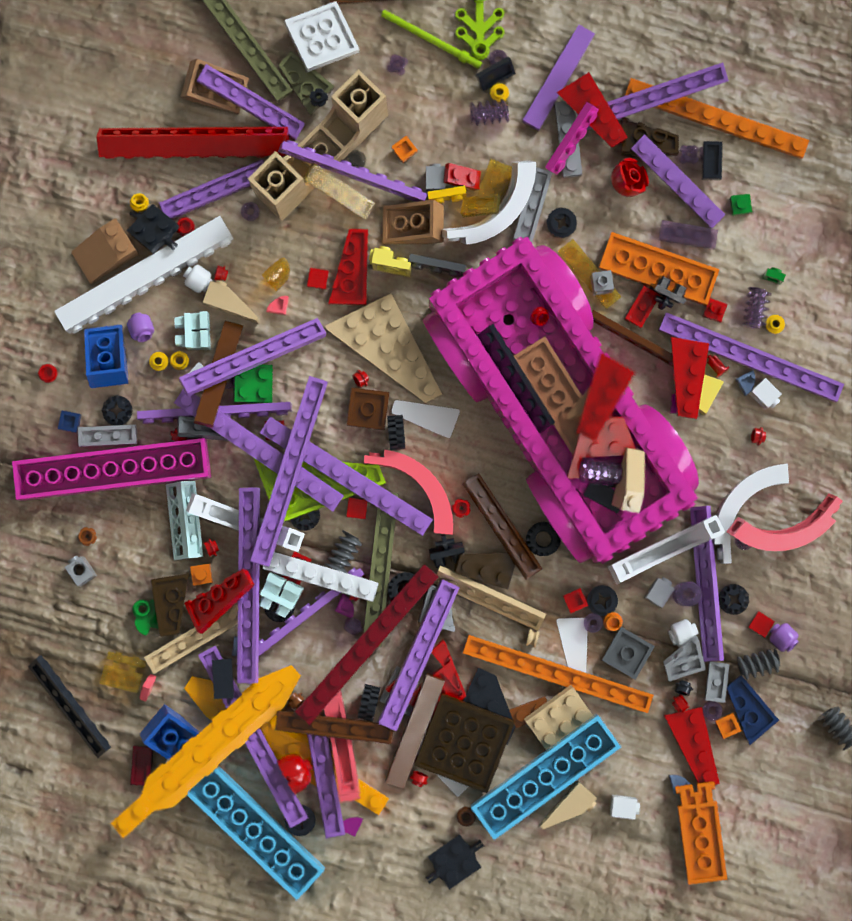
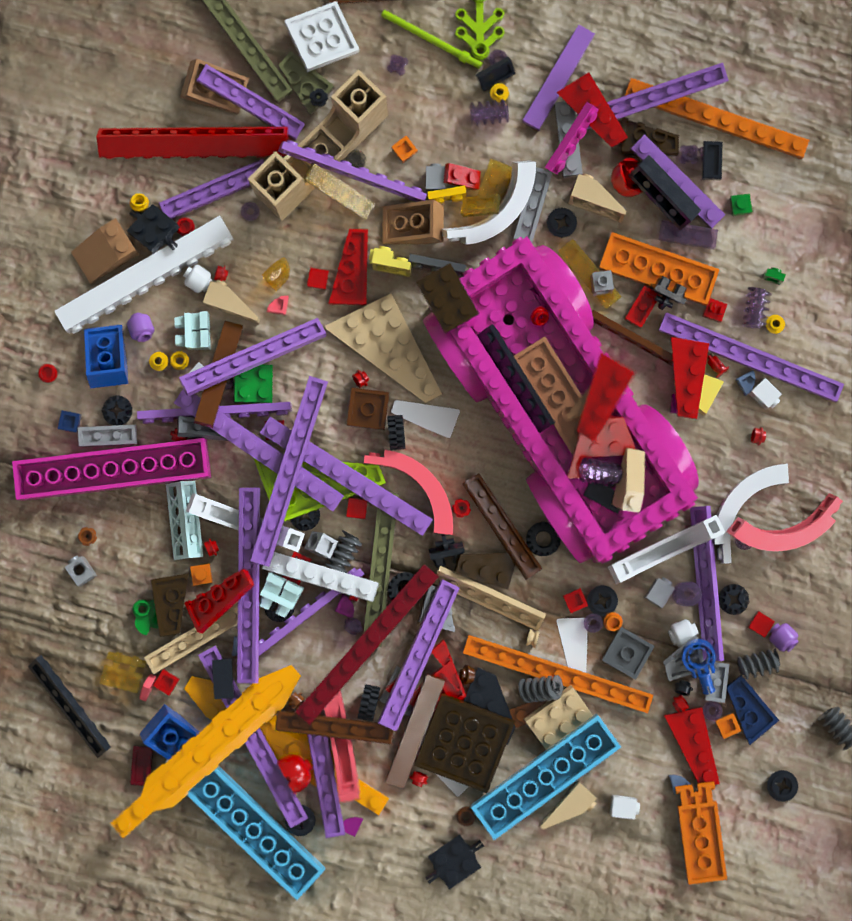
(166, 682): none -> red plate
(321, 544): none -> light grey brick
(447, 298): none -> dark brown plate
(467, 674): none -> reddish brown plate
(540, 689): none -> dark grey piece
(593, 197): none -> tan slope
(664, 192): none -> black brick
(704, 674): none -> blue pin
(785, 794): none -> black gear

